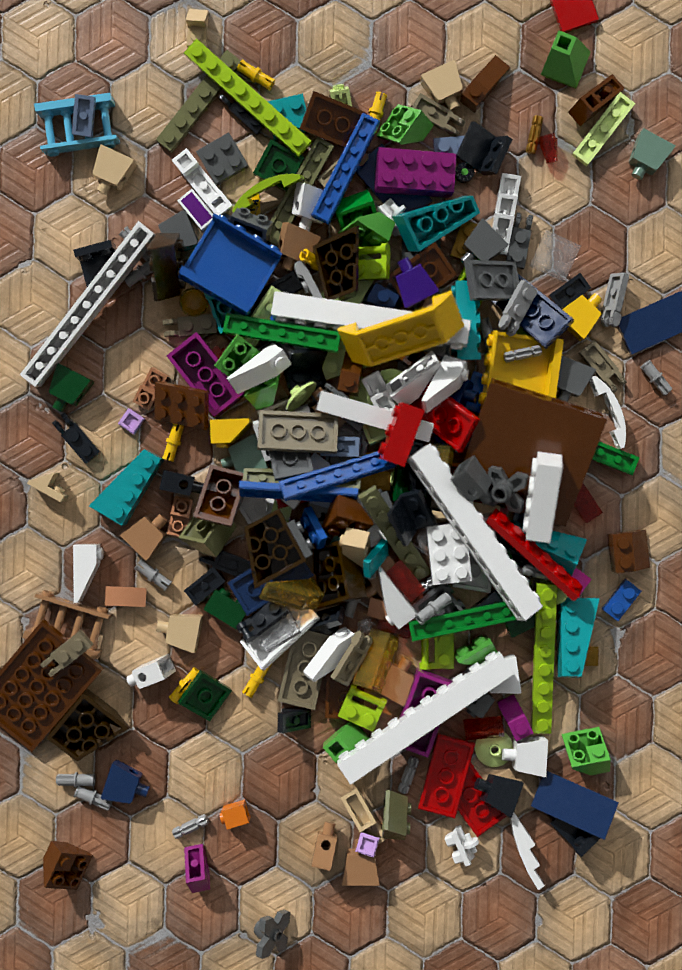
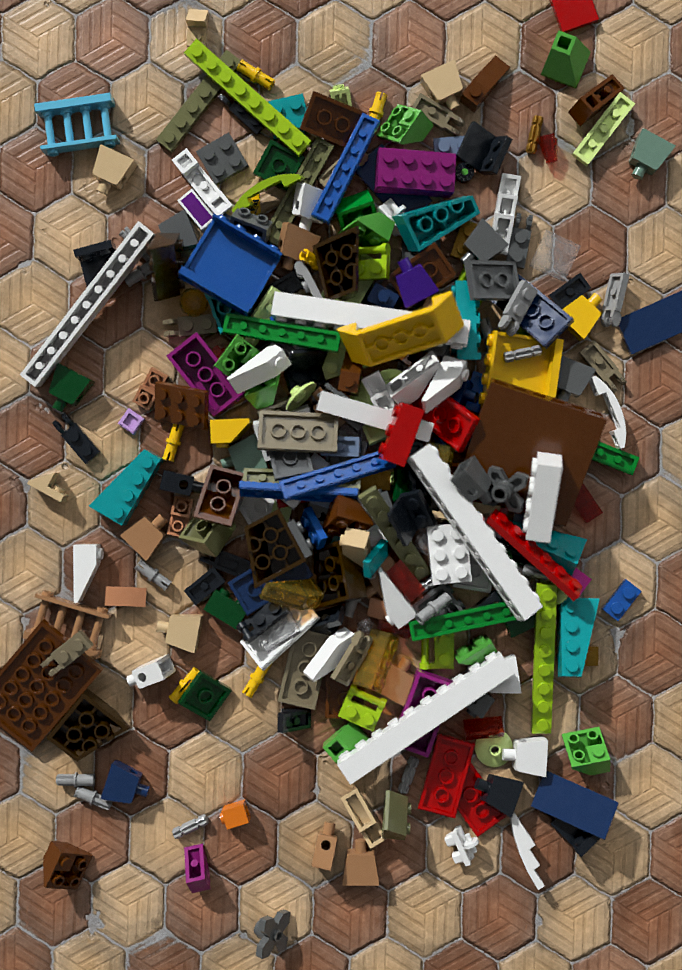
(83, 115): sand blue plate -> none
(367, 844): lavender tile -> none
(515, 717): magenta slope -> none
(628, 551): reddish brown slope -> none
(656, 377): light grey axle -> none

